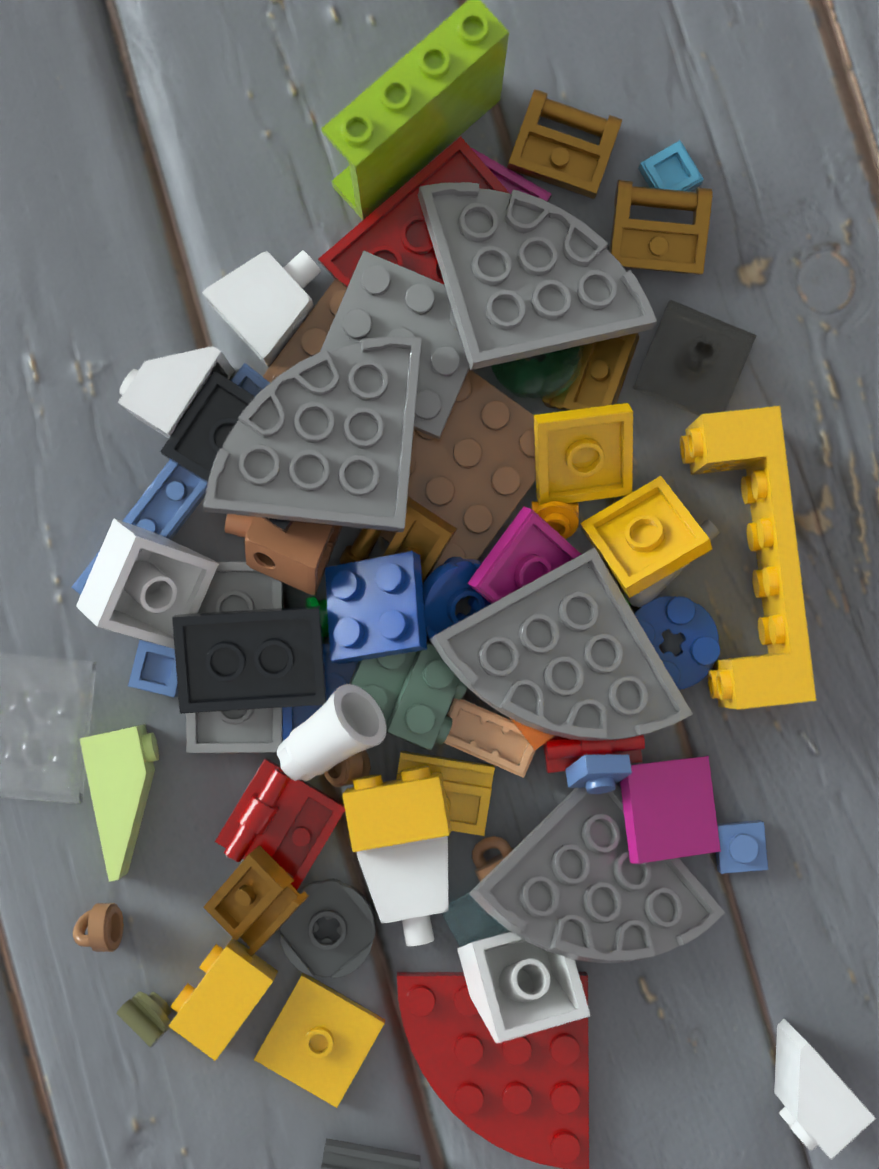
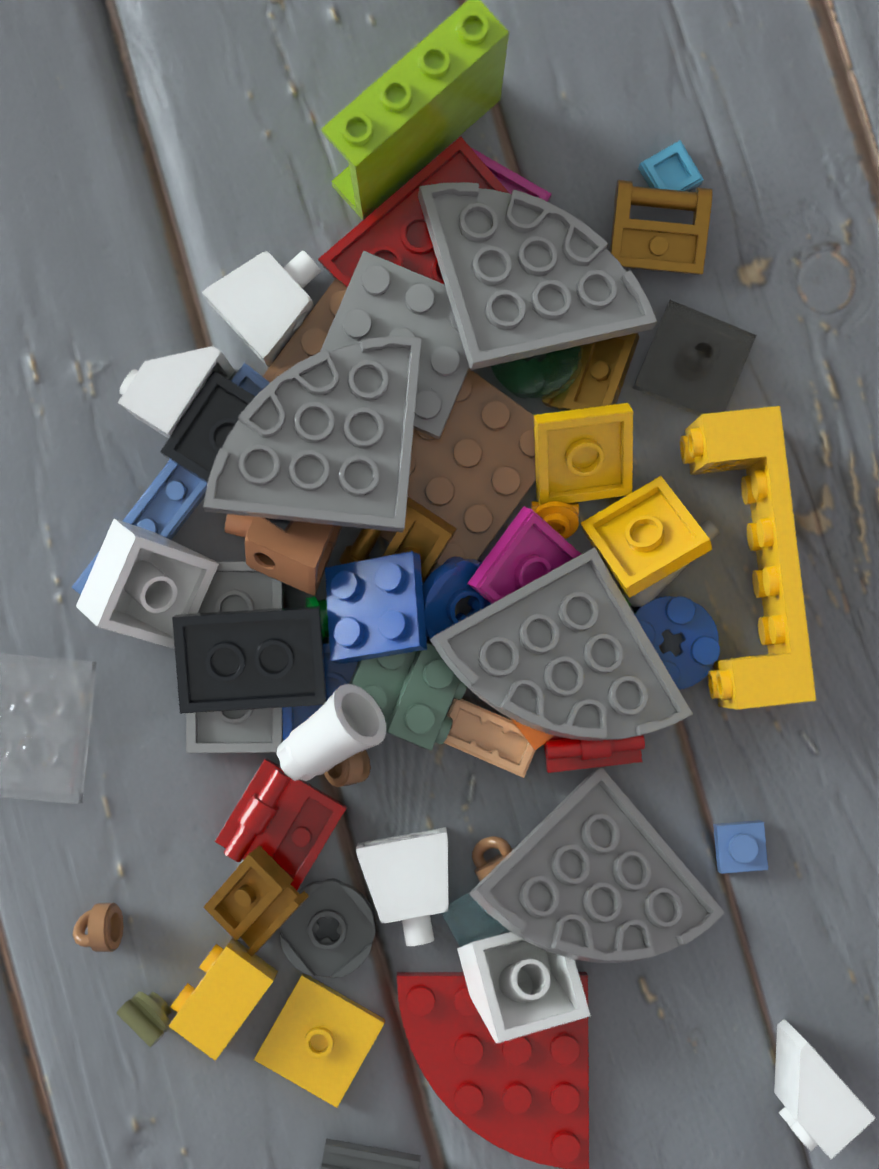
(119, 782): yellowish green slope -> none
(154, 669): medium blue plate -> none
(396, 809): yellow brick -> none
(465, 786): yellow plate -> none
(561, 157): pearl gold plate -> none
(598, 772): medium blue plate -> none
(670, 810): dark pink tile -> none

